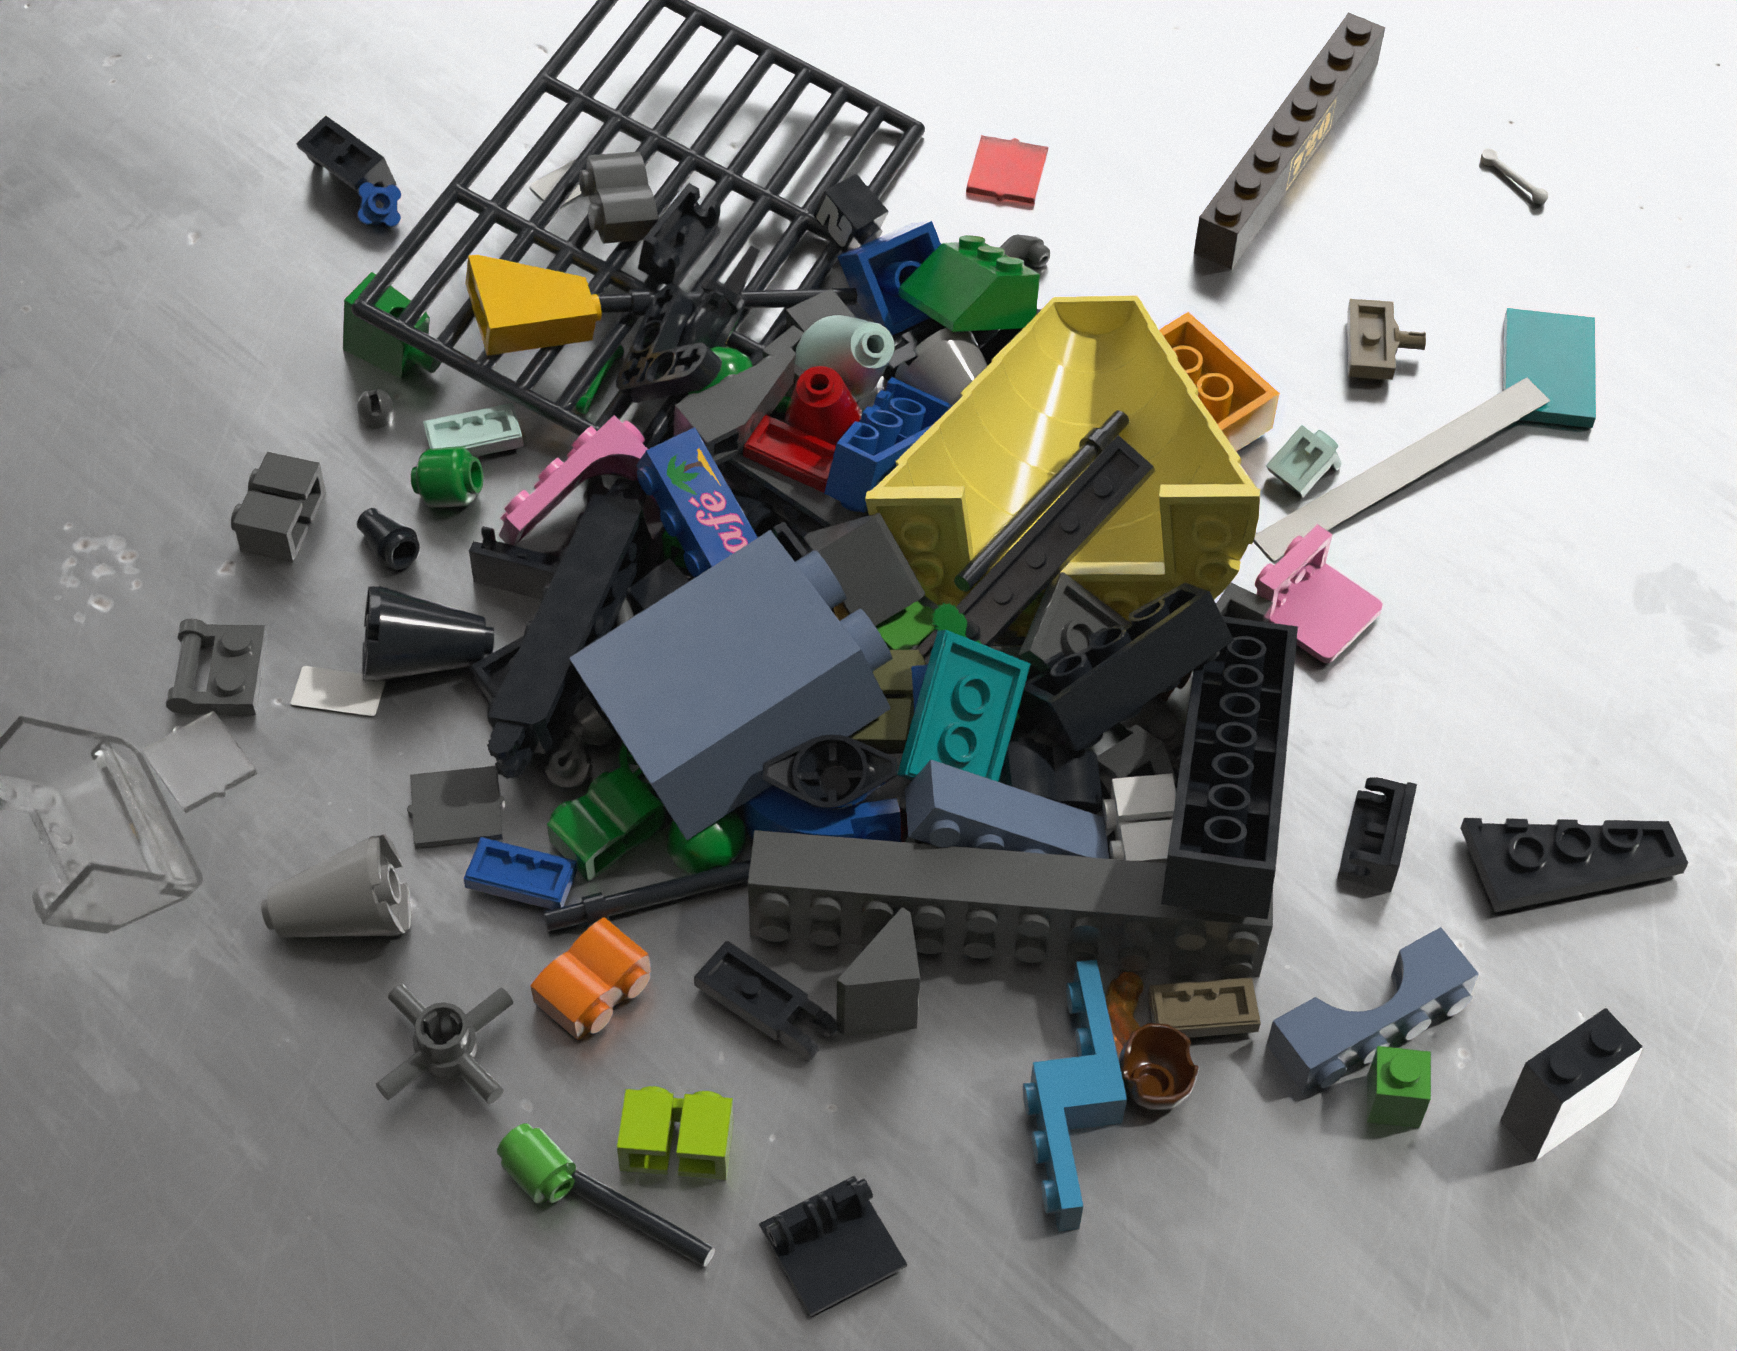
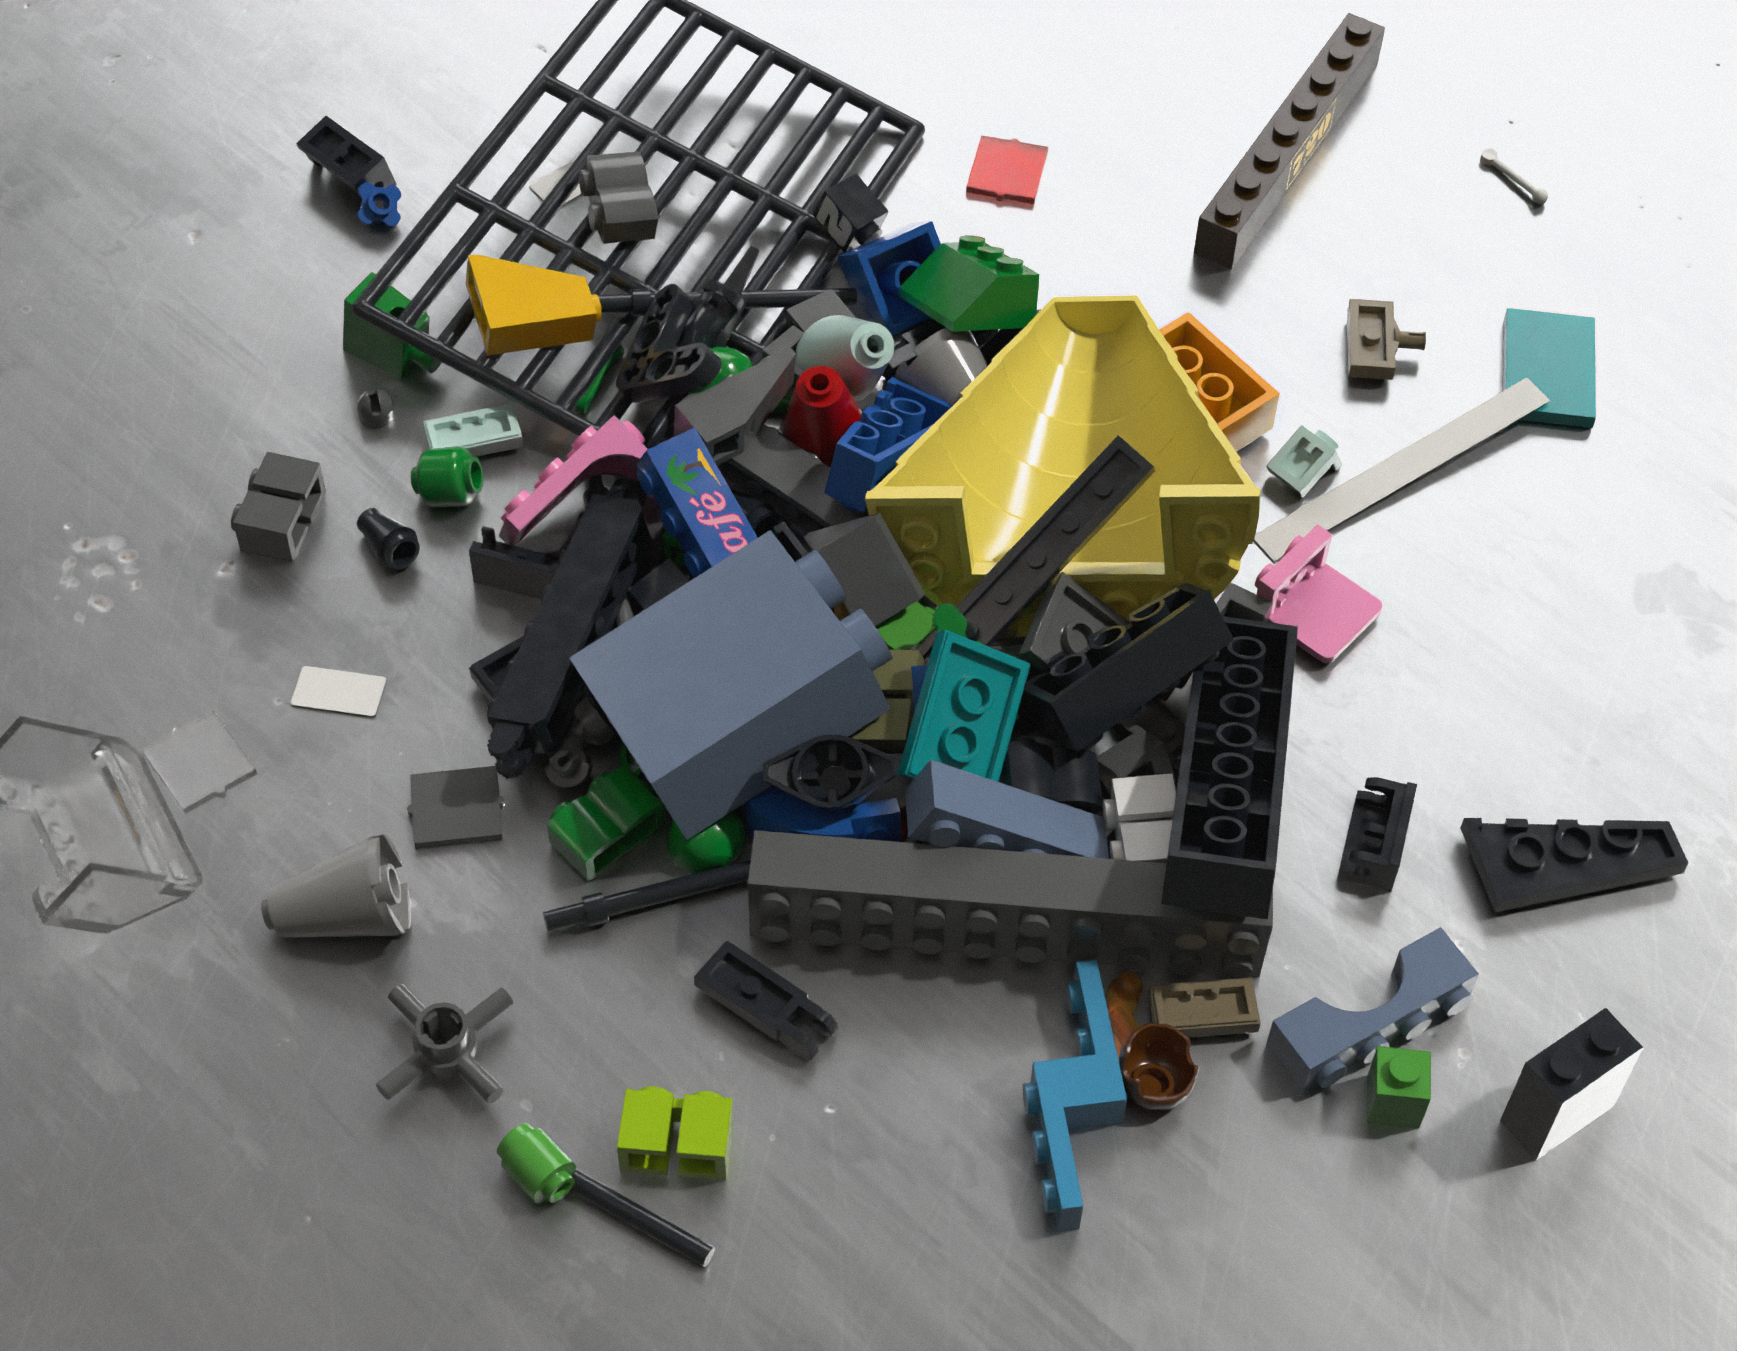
(233, 672): dark grey plate -> none
(419, 636): black cone -> none
(520, 874): blue plate -> none
(592, 979): orange brick -> none
(679, 238): black hinge -> none
(790, 452): red tile -> none
(833, 1244): black hinge -> none
(882, 983): dark grey slope -> none
(1028, 249): dark grey arm -> none
(1090, 448): black bar -> none

